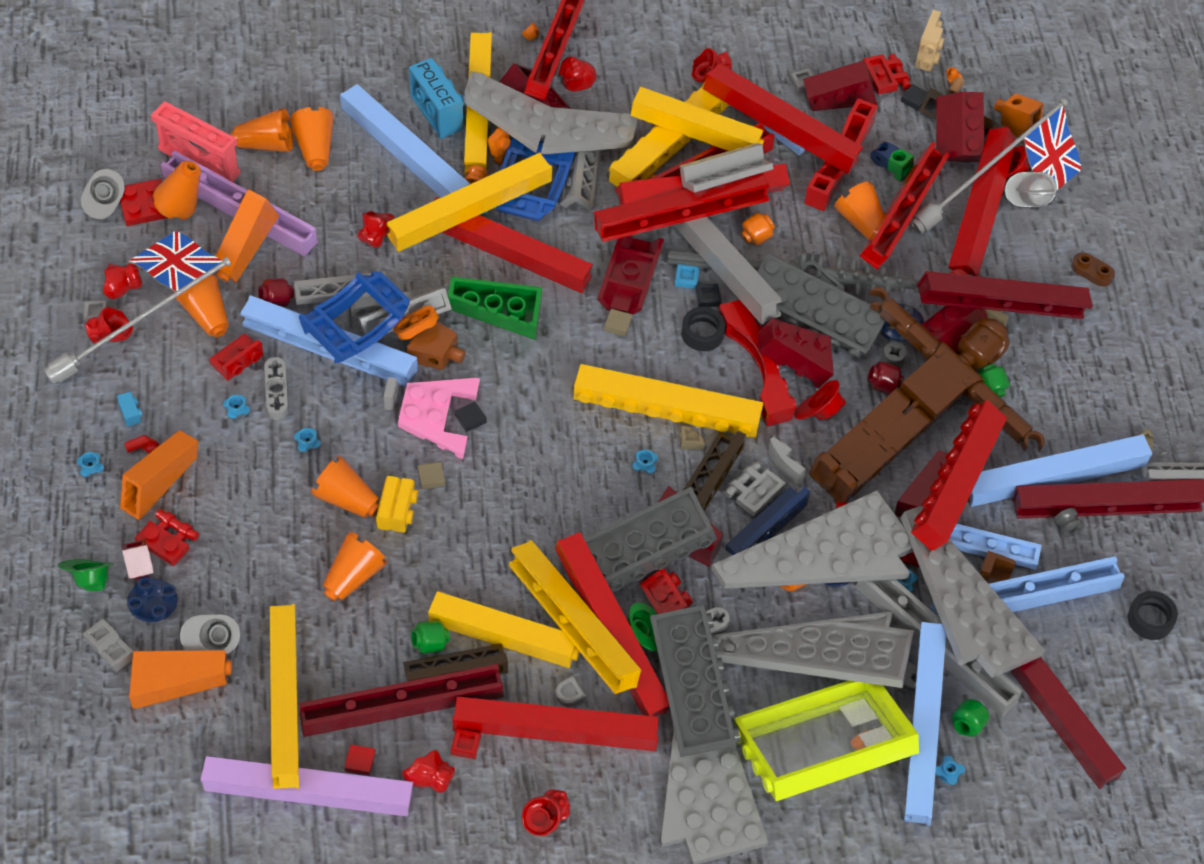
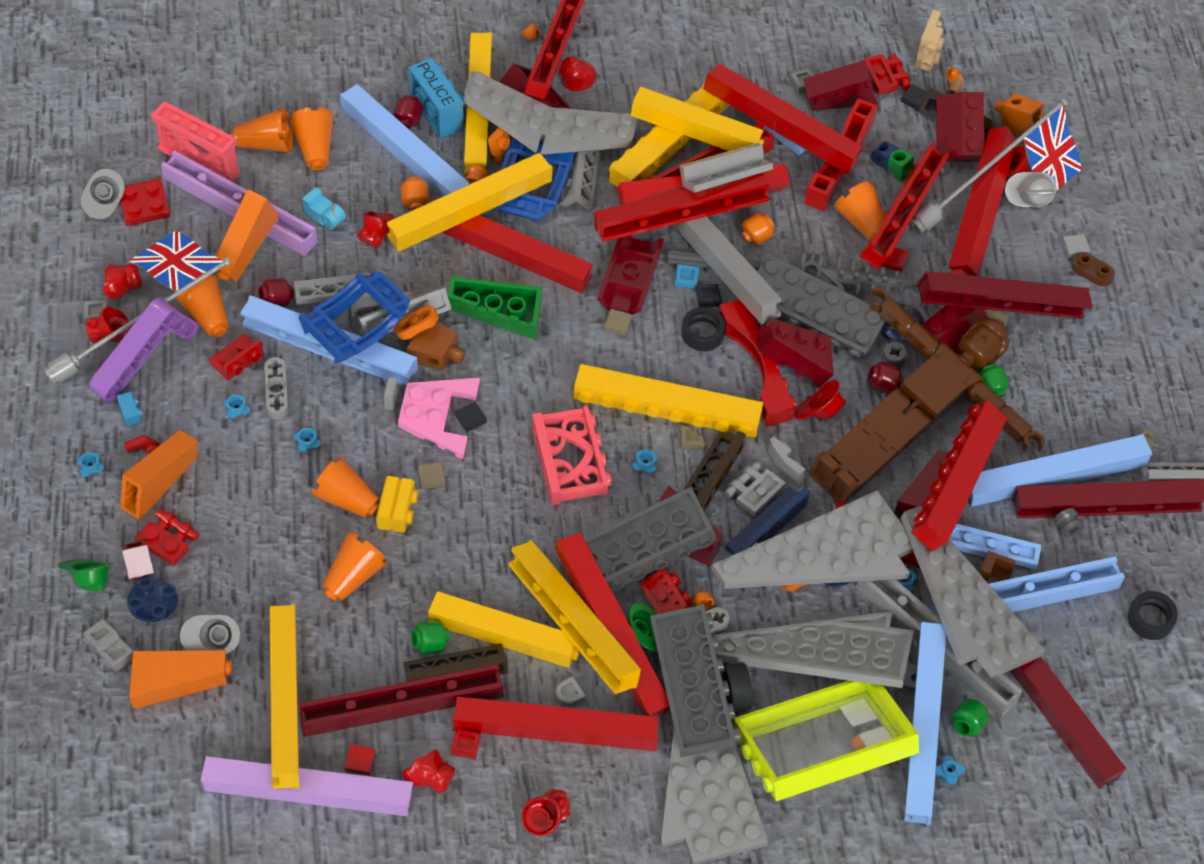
(138, 345): none -> medium lavender beam
(179, 191): orange cone -> none
(322, 209): none -> medium azure leg
(408, 111): none -> dark red head
(414, 193): none -> orange head
(555, 480): none -> coral fence
(704, 595): none -> orange hinge
(707, 62): red hair -> none
(739, 686): none -> black tyre
(896, 260): none -> red tile
(1075, 244): none -> light grey tile

